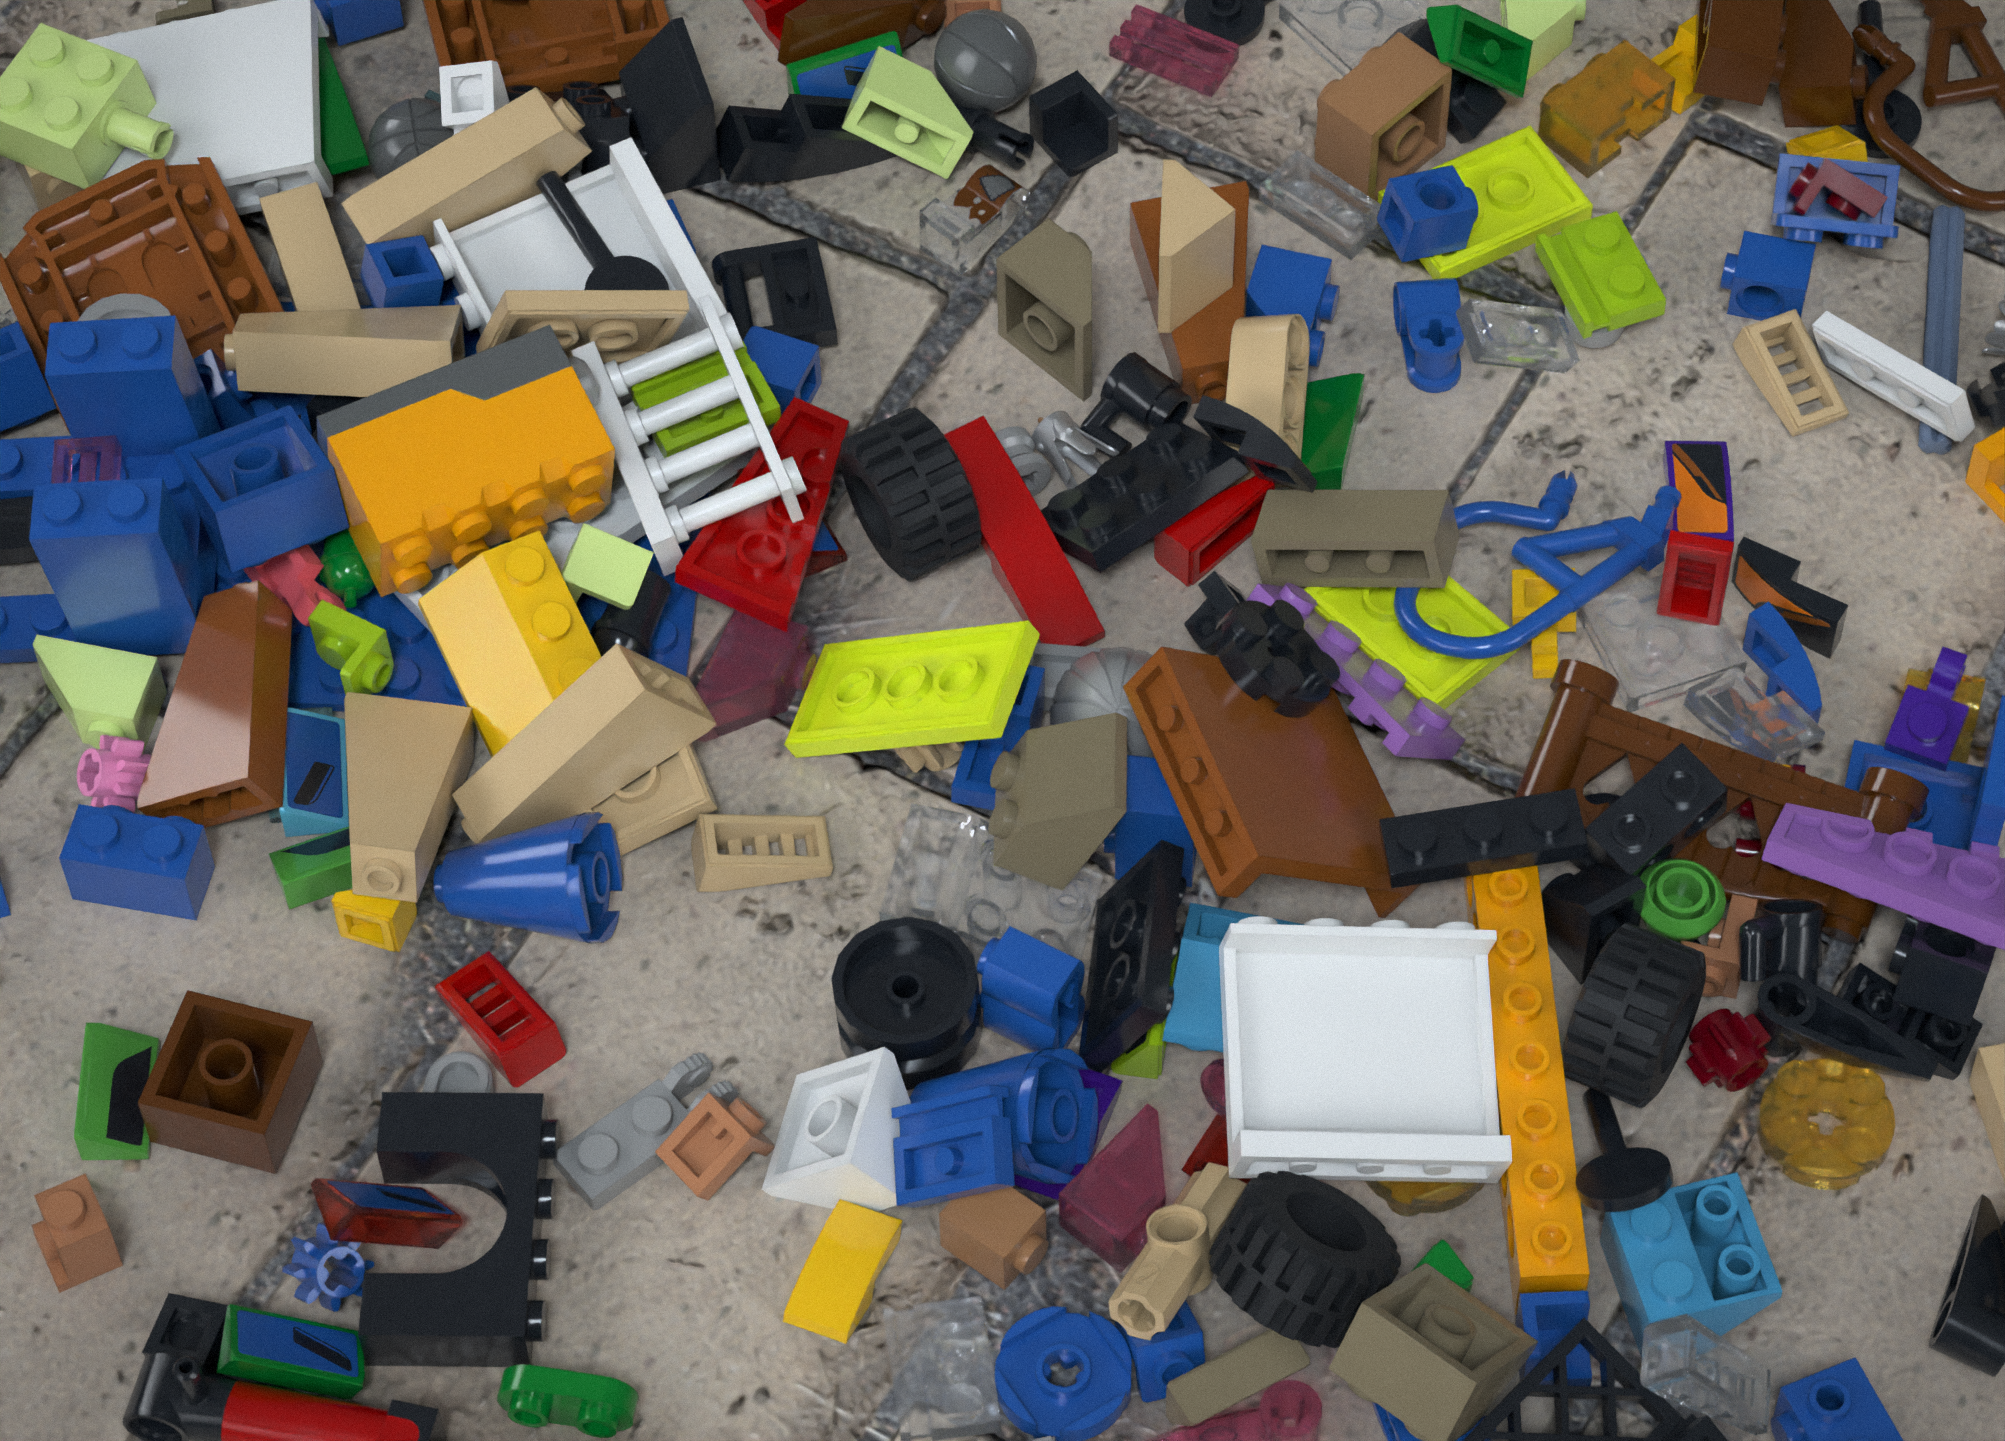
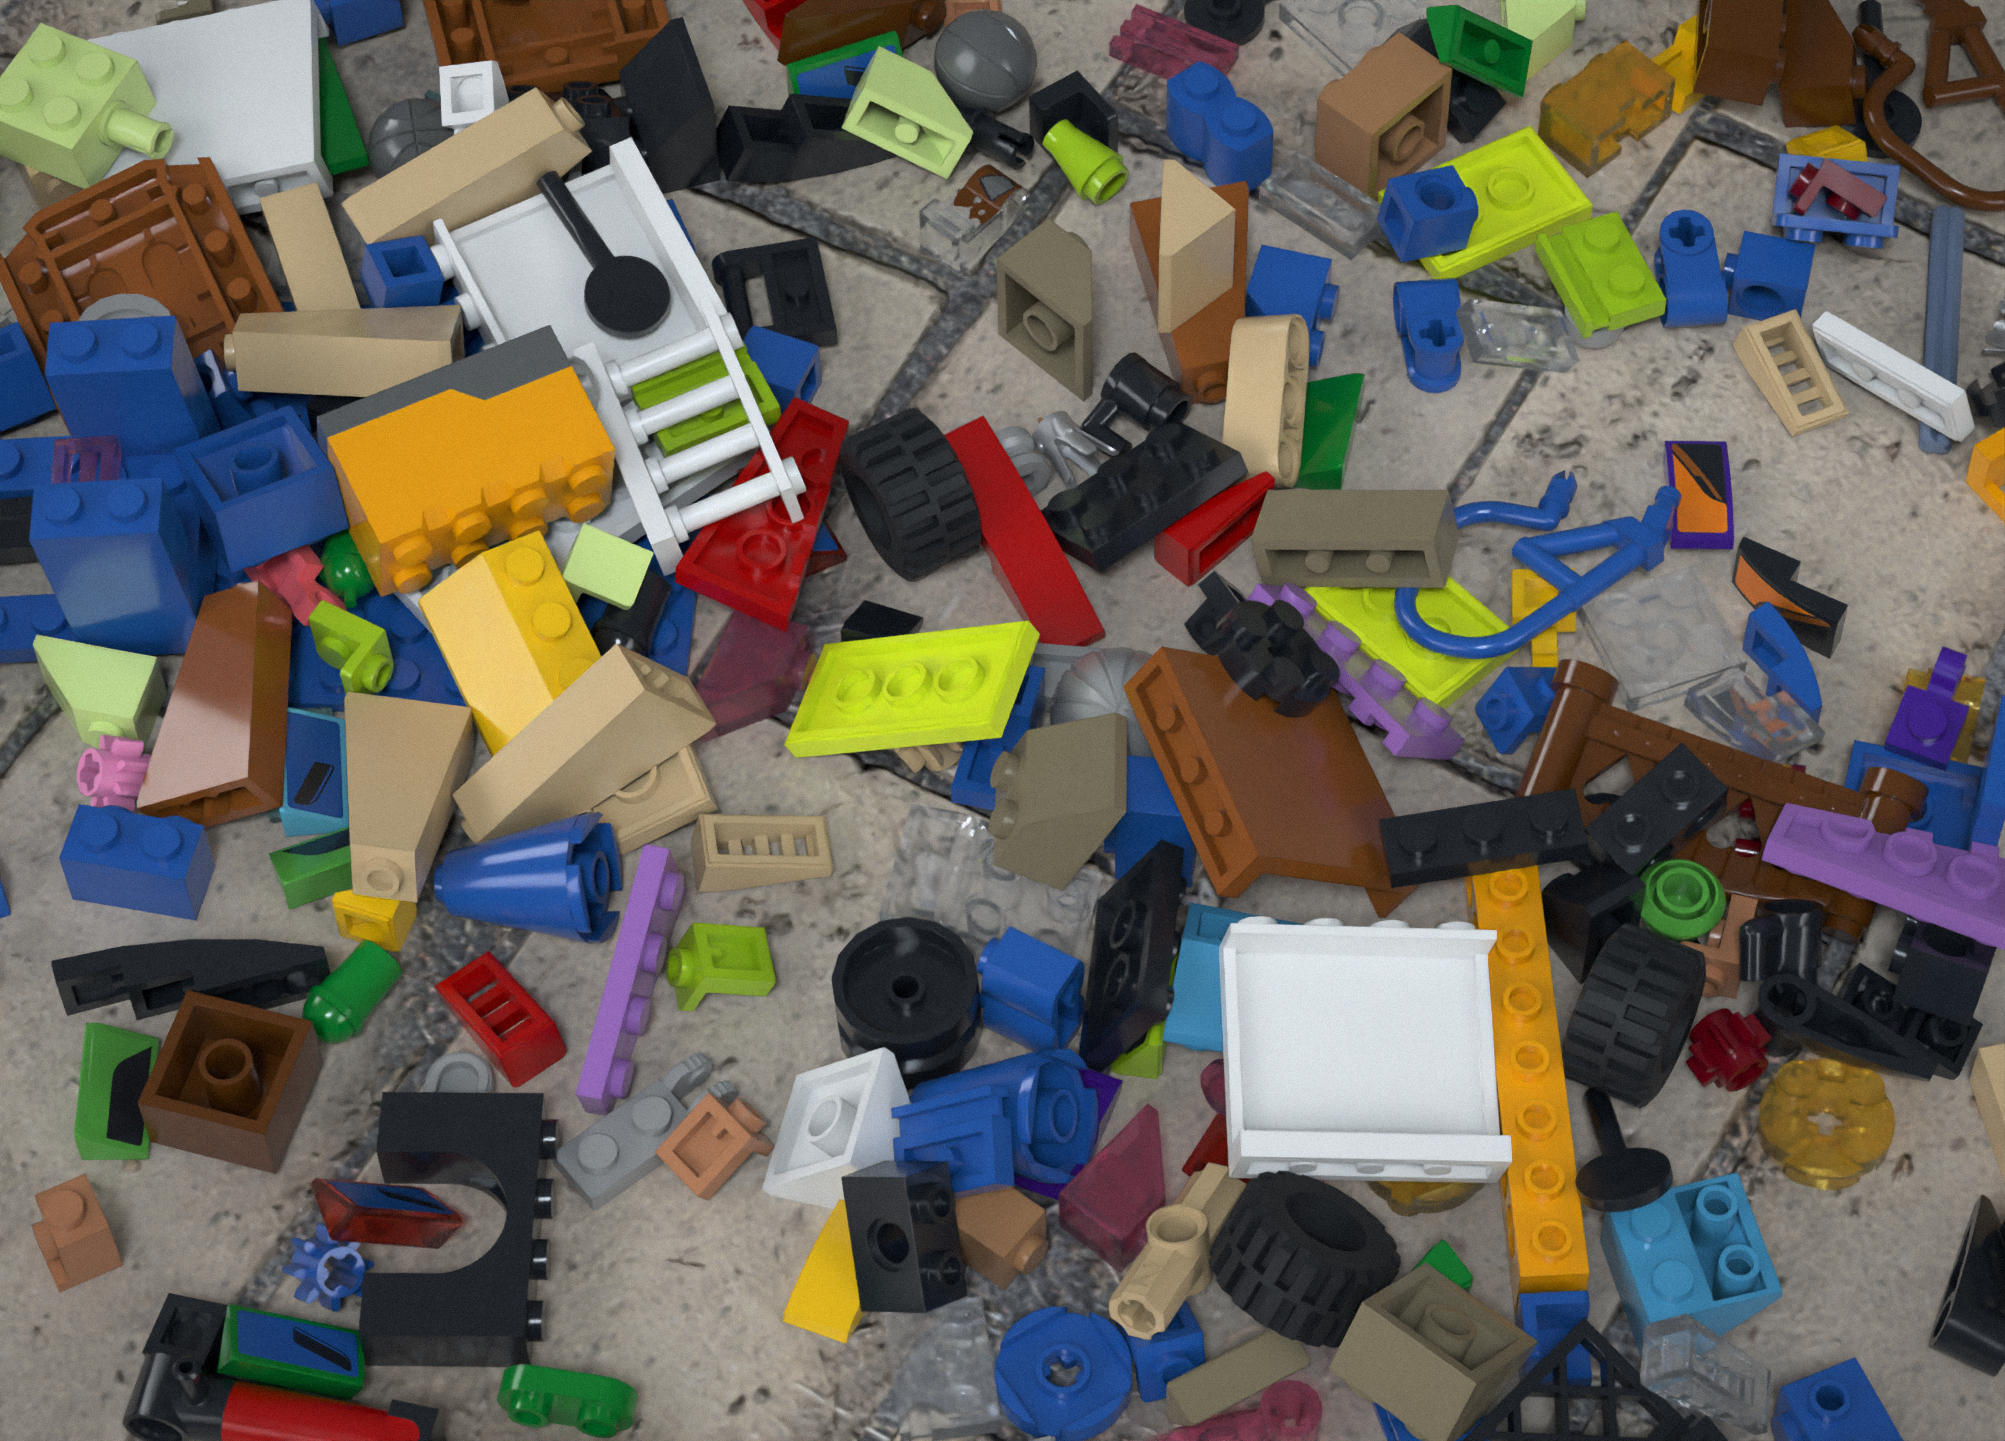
(161, 973): none -> black slope
(350, 993): none -> green piece
(617, 320): tan tile -> none
(631, 980): none -> medium lavender wing
(719, 961): none -> lime bracket
(879, 621): none -> black slope
(904, 1236): none -> black brick
(1088, 164): none -> lime cone
(1218, 127): none -> blue brick
(1257, 444): black slope -> none
(1516, 705): none -> blue bracket
(1690, 271): none -> blue piece
(1695, 577): red slope -> none

